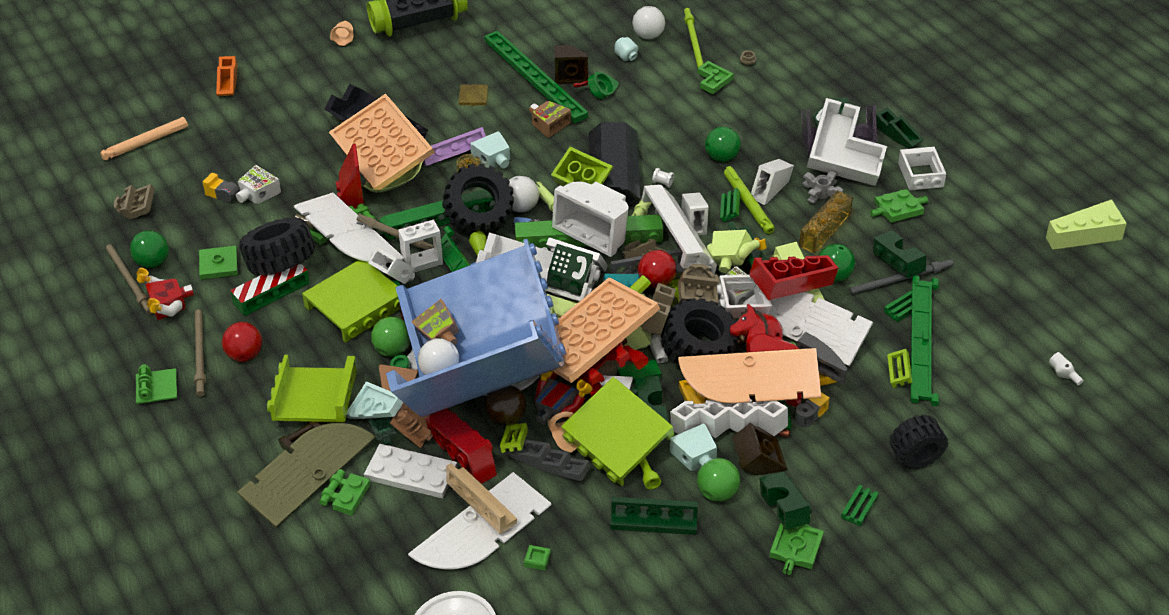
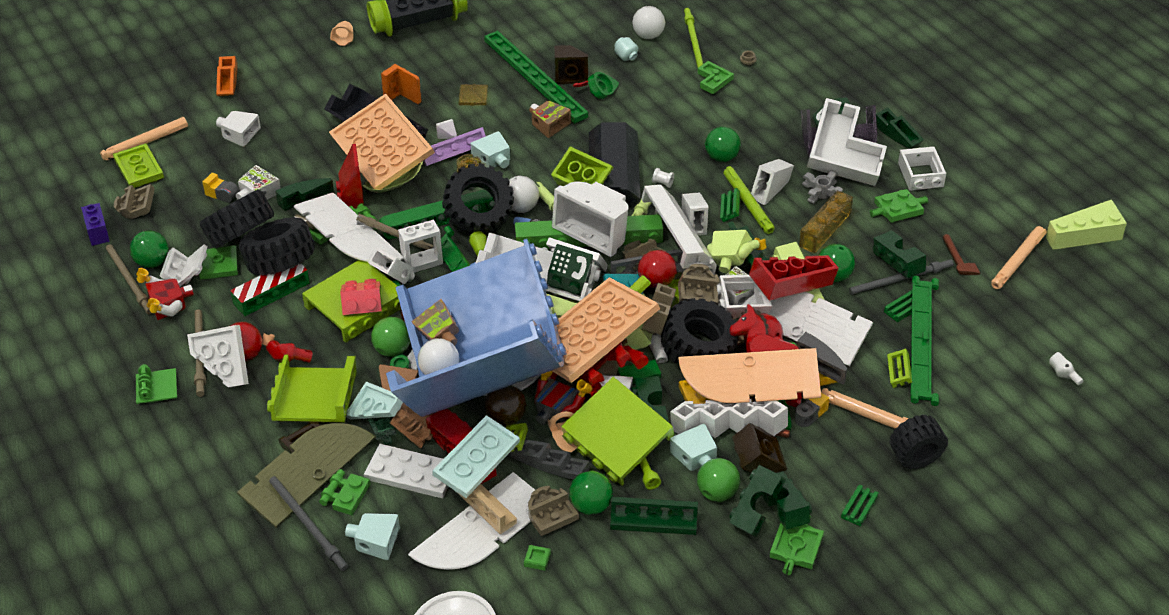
(95, 224): none -> dark purple brick
(138, 165): none -> lime plate
(182, 267): none -> white bracket
(221, 353): none -> white plate
(236, 218): none -> black tyre
(239, 127): none -> white torso
(278, 350): none -> red arm
(303, 191): none -> dark green slope
(331, 551): none -> dark grey bar
(361, 297): none -> coral bracket
(375, 534): none -> light aqua torso
(399, 81): none -> orange bracket
(446, 130): none -> white slope
(475, 456): none -> light aqua plate
(550, 509): none -> dark tan slope
(590, 492): none -> green piece
(745, 514): none -> dark green arch
(863, 409): none -> light nougat piece
(962, 268): none -> copper piece
(1018, 257): none -> light nougat piece

